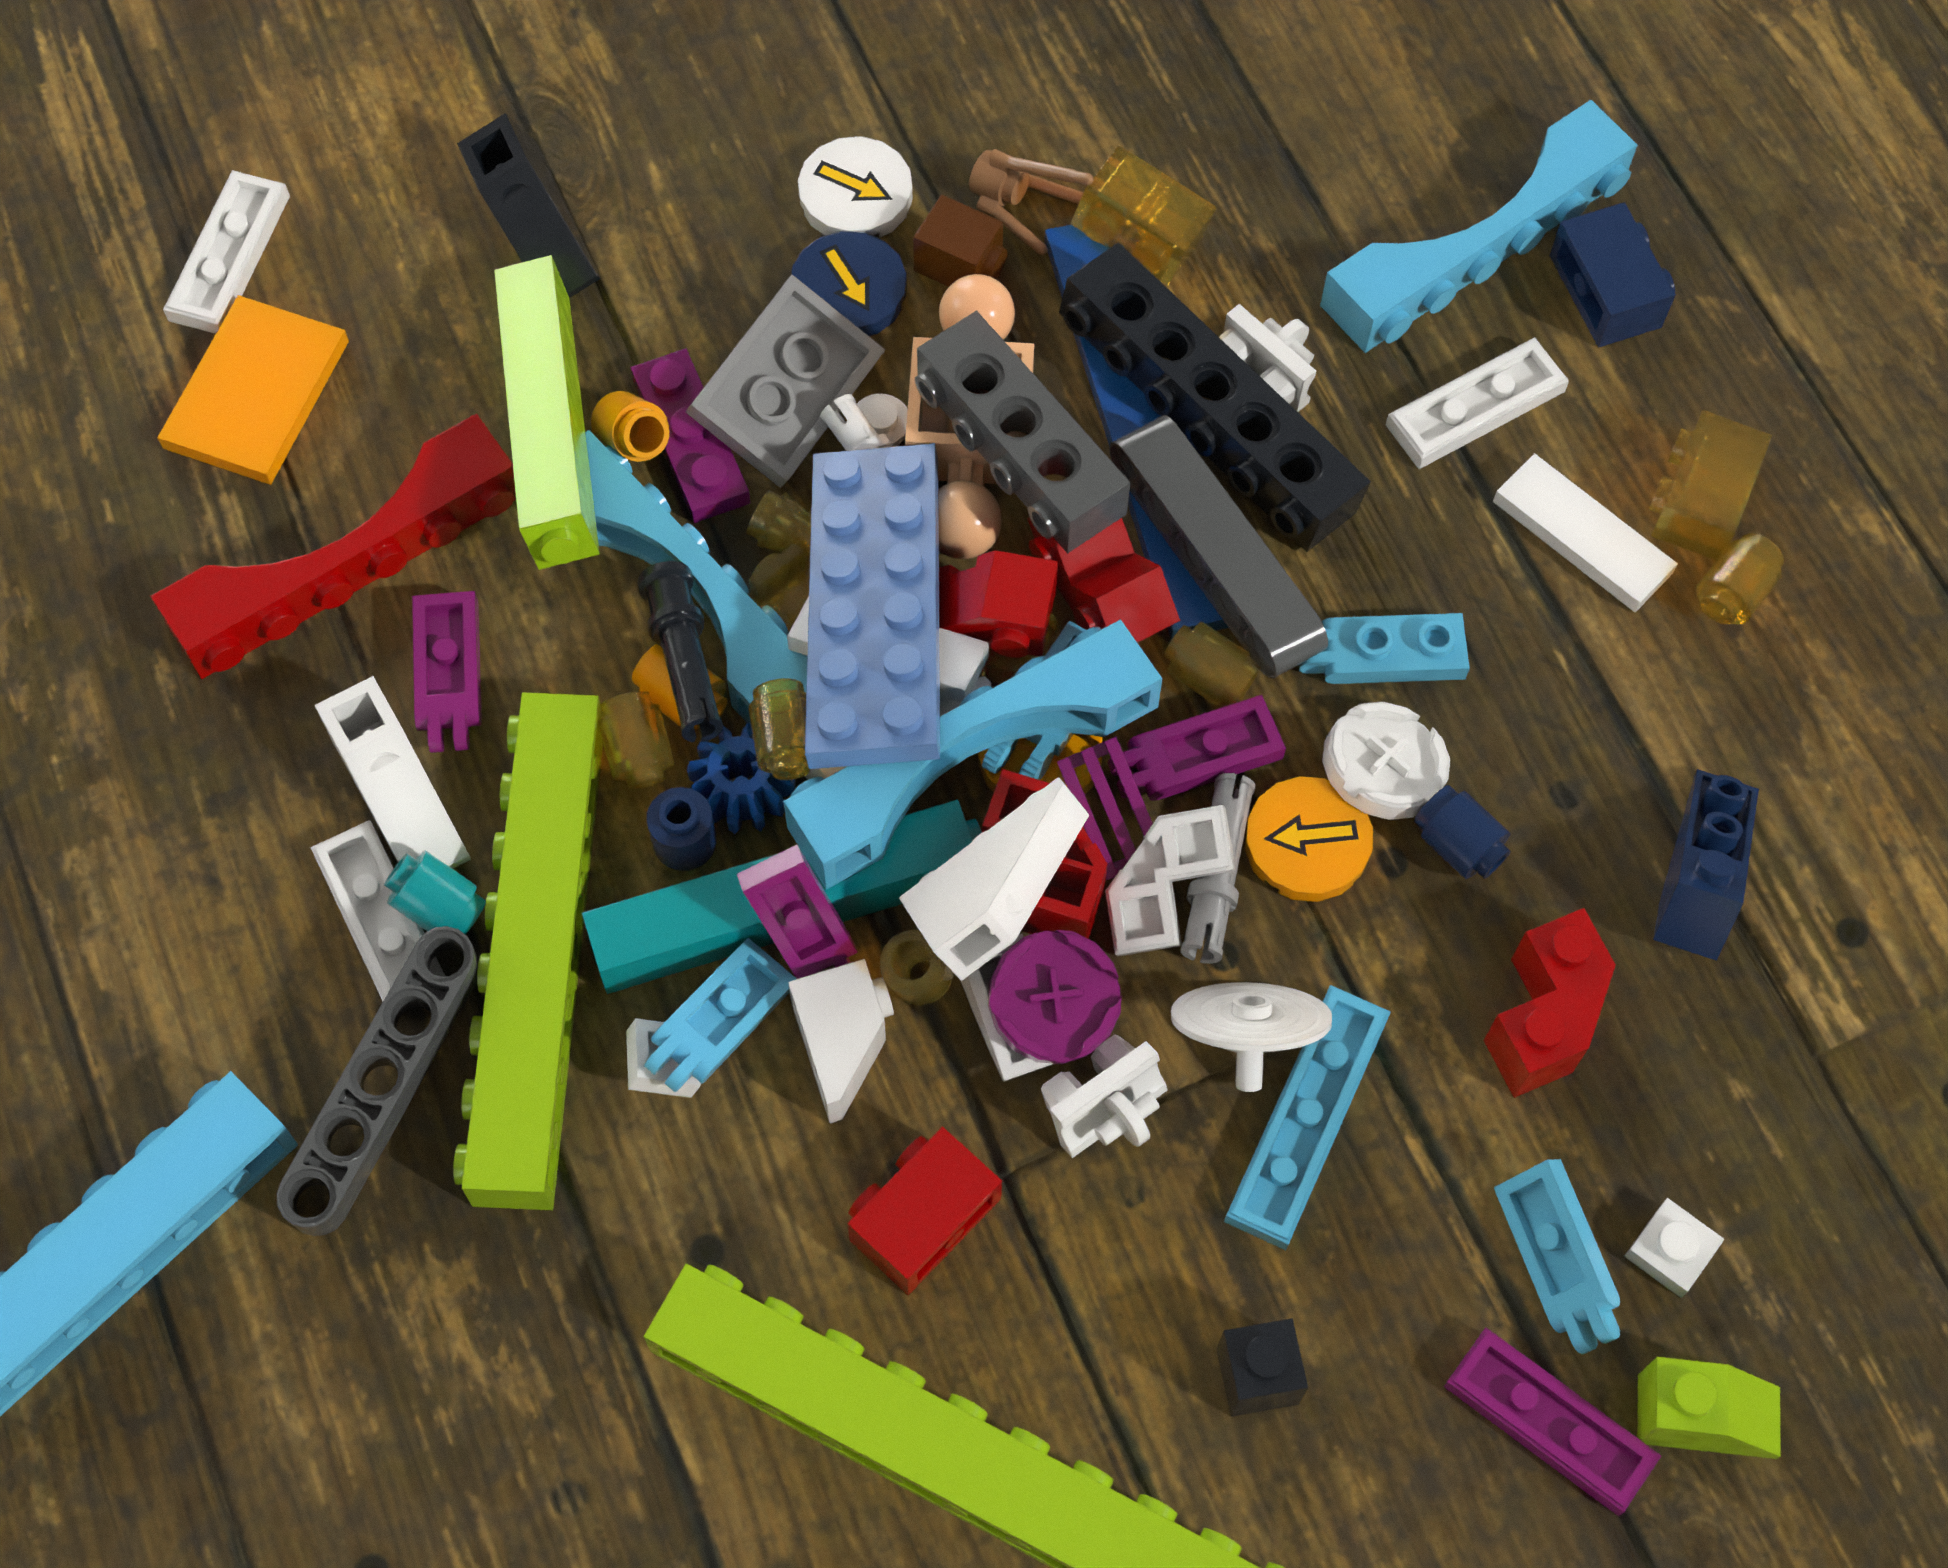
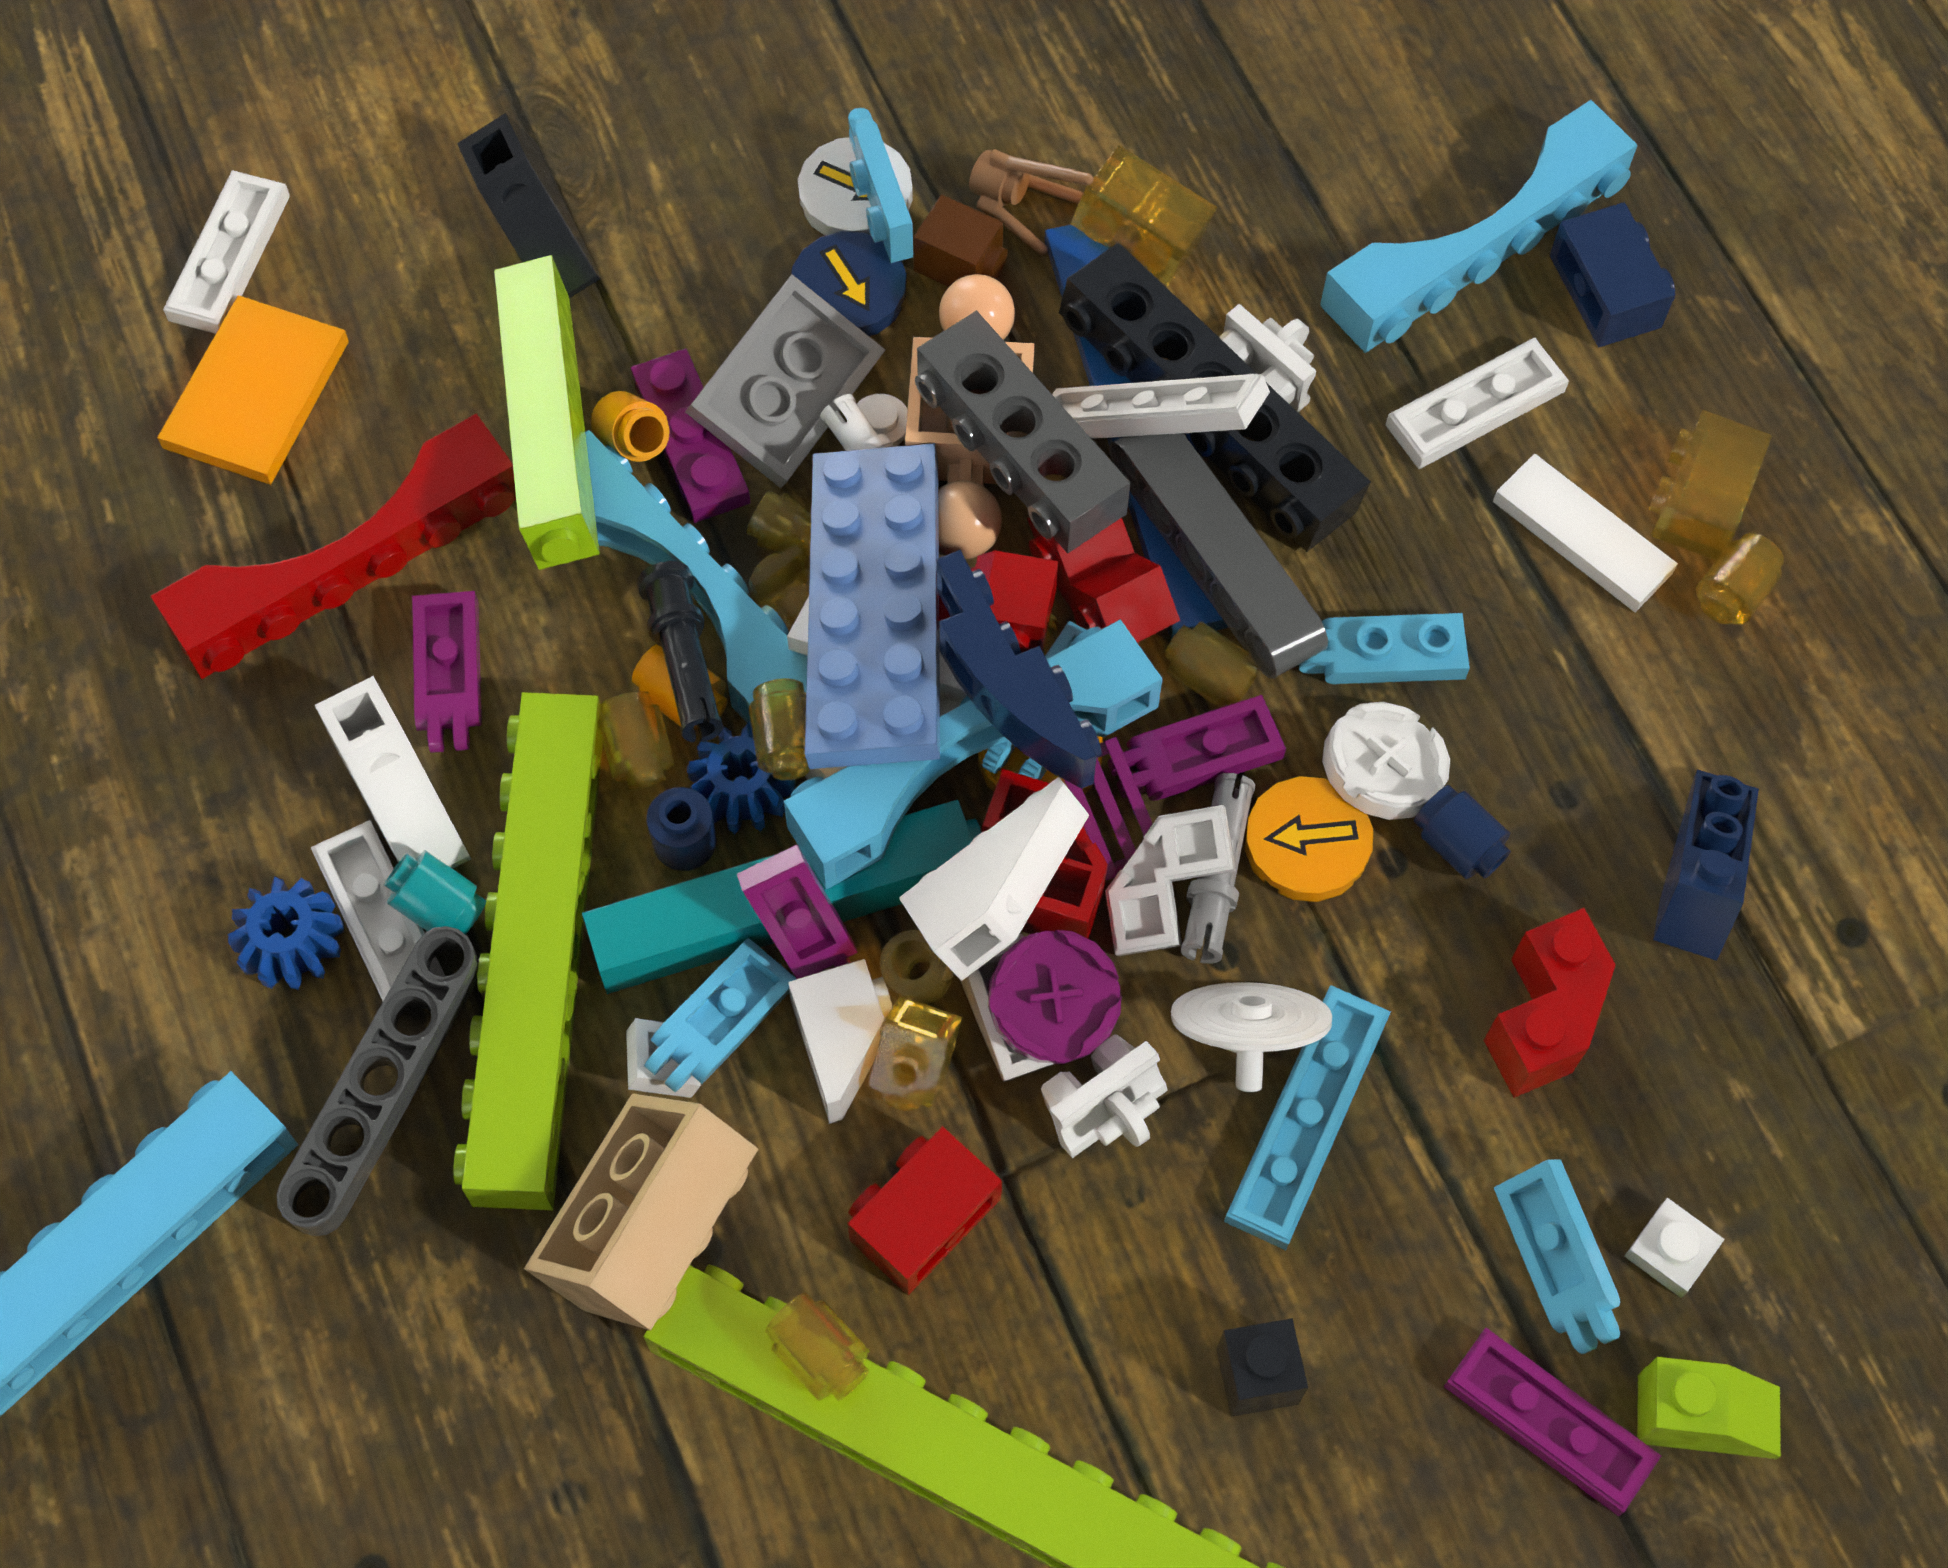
(272, 955): none -> blue gear
(642, 1210): none -> tan brick
(818, 1347): none -> clear yellow brick
(874, 176): none -> medium azure hinge
(914, 1054): none -> clear yellow brick
(1011, 688): none -> dark blue slope
(1165, 405): none -> white tile

